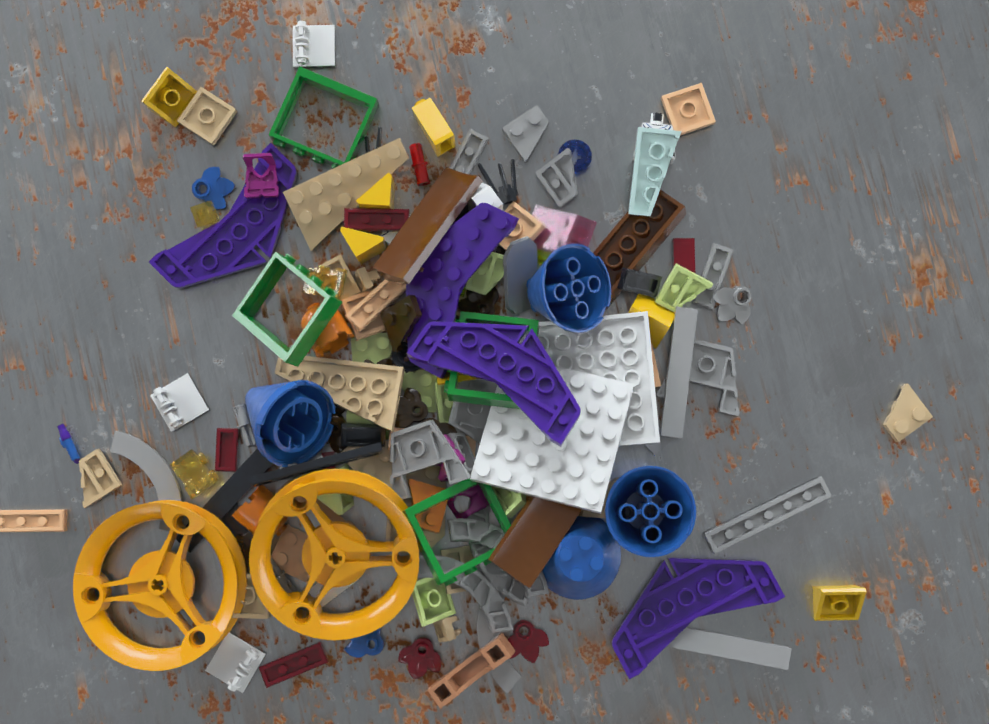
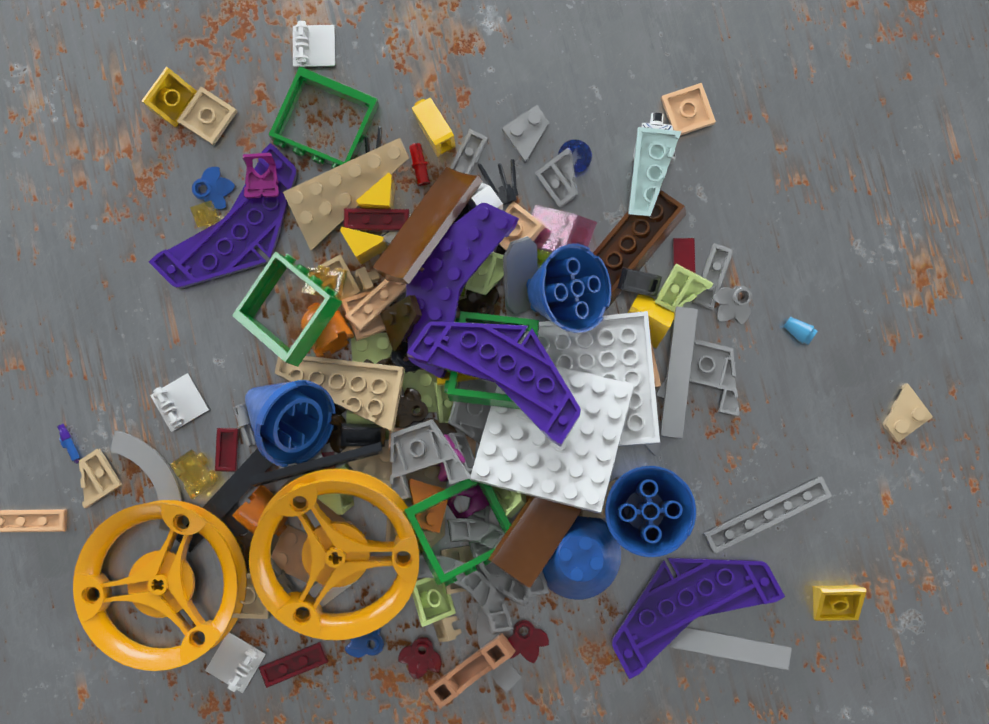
(800, 330): none -> dark azure cone

